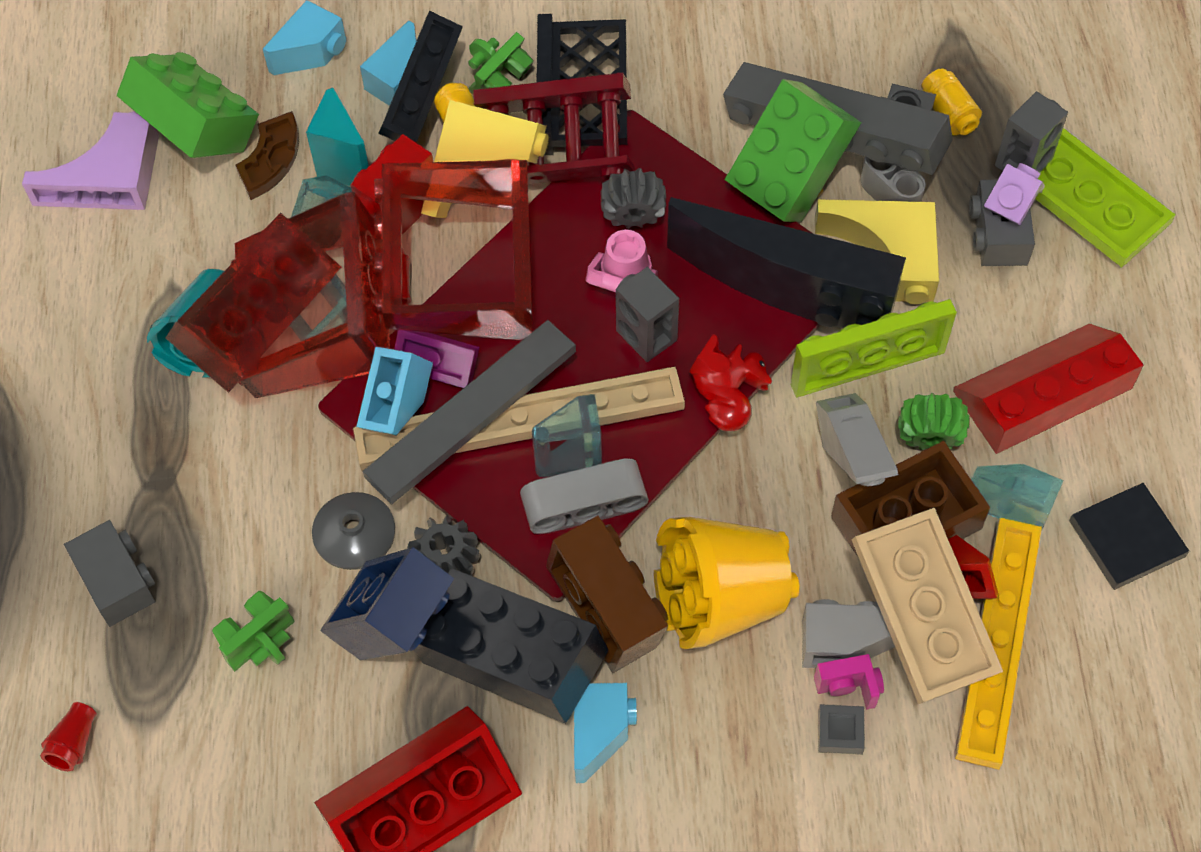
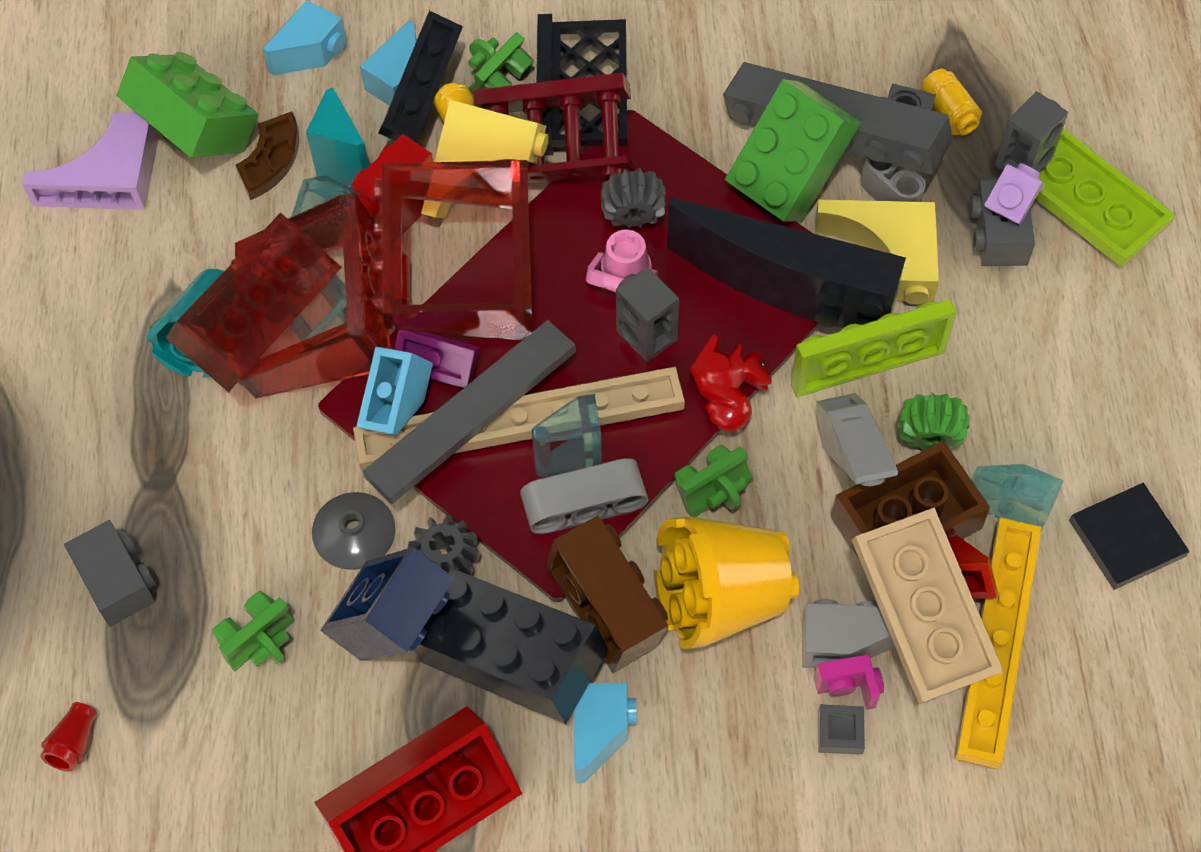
(715, 484): none -> bright green hips
(1049, 385): red slope -> none

